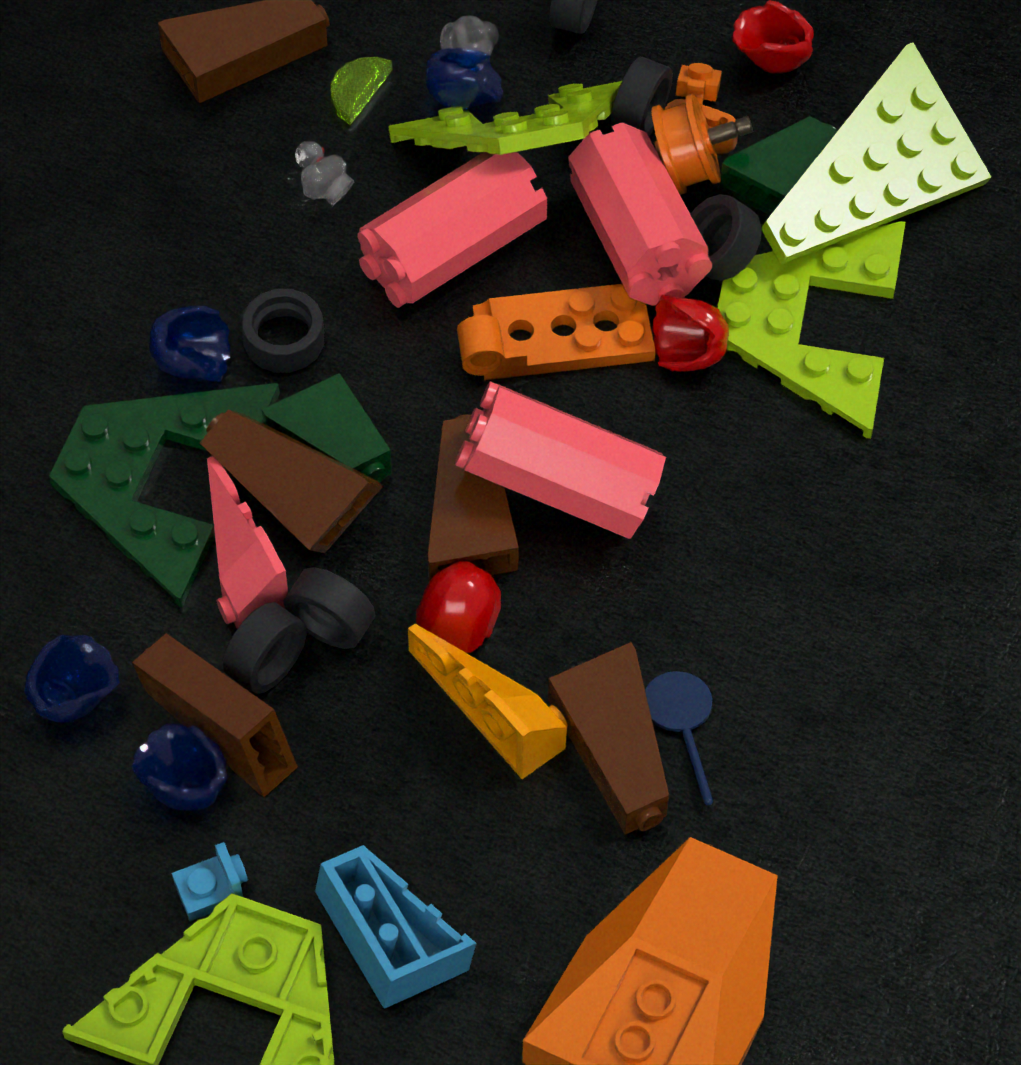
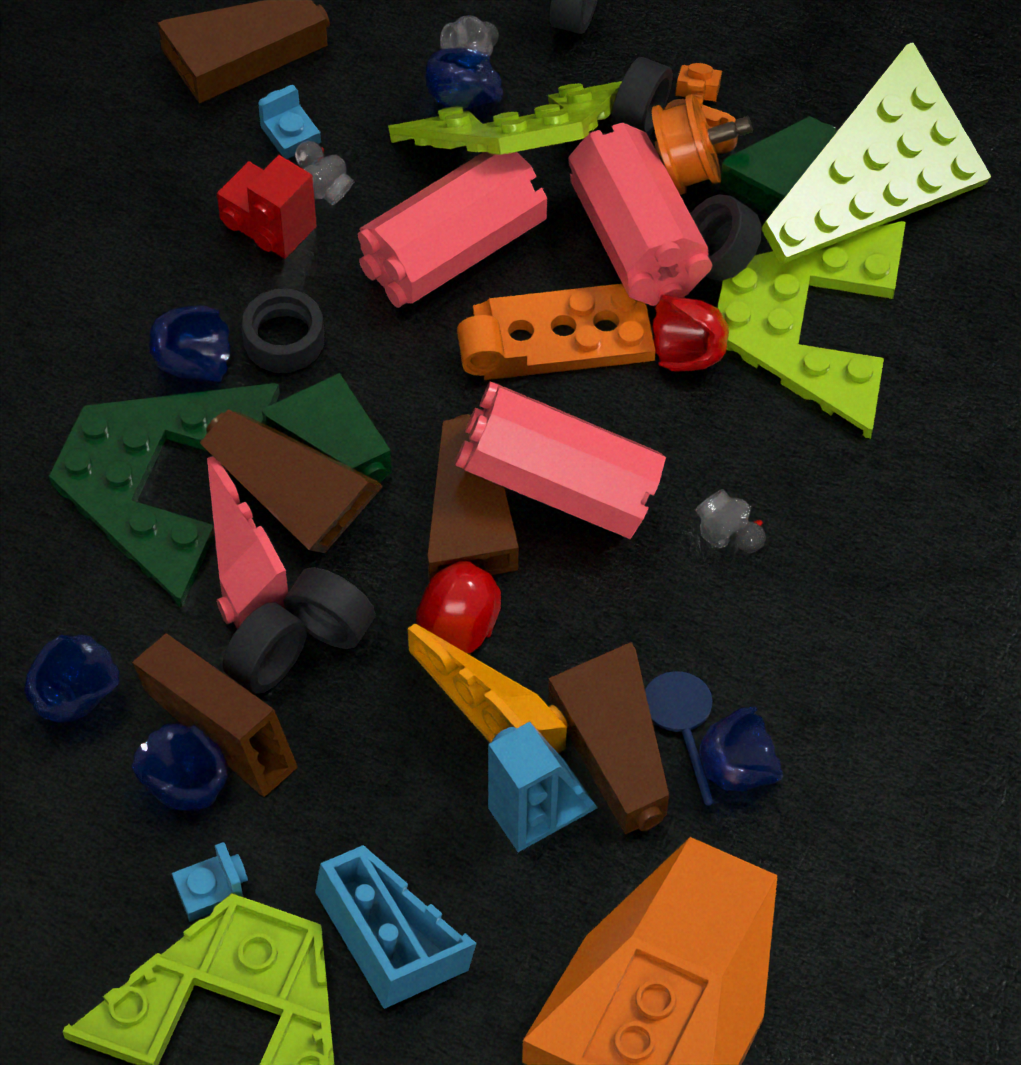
(270, 205): none -> red brick
(286, 121): none -> dark azure bracket
(356, 85): clear neon green tile -> none
(532, 787): none -> dark azure wedge
(726, 516): none -> clear animal
(740, 752): none -> clear blue hair
(774, 37): red hair -> none

